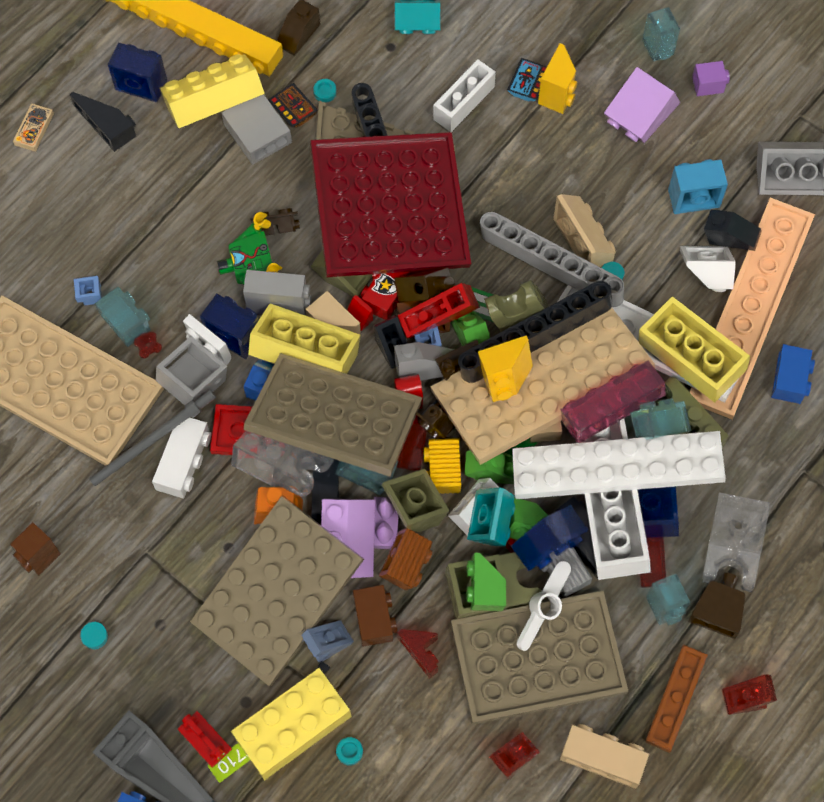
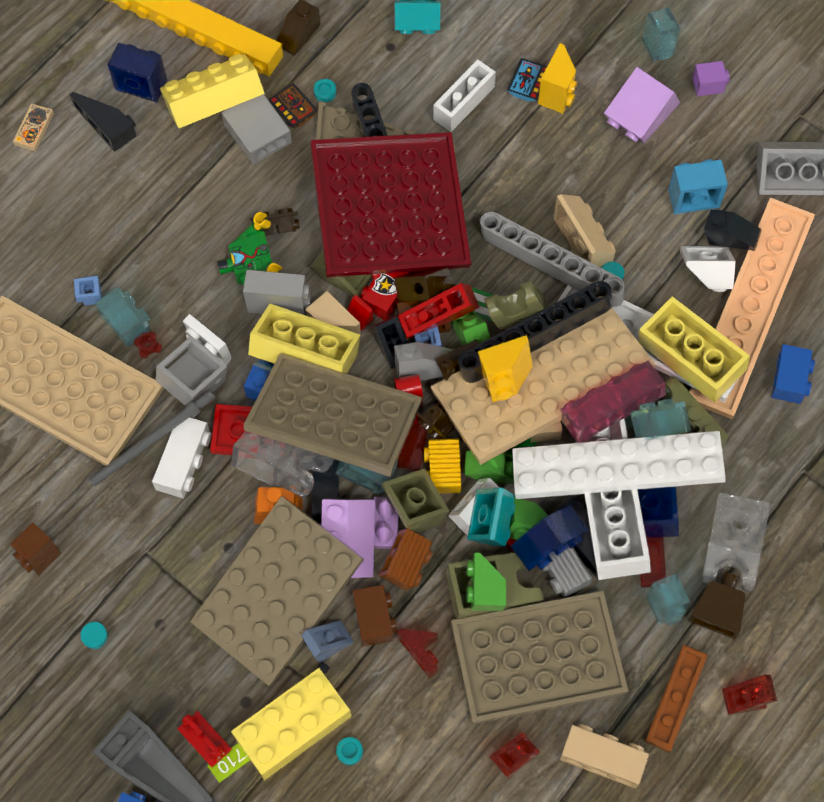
(230, 323): clear blue brick -> none
(551, 591): white piece -> none

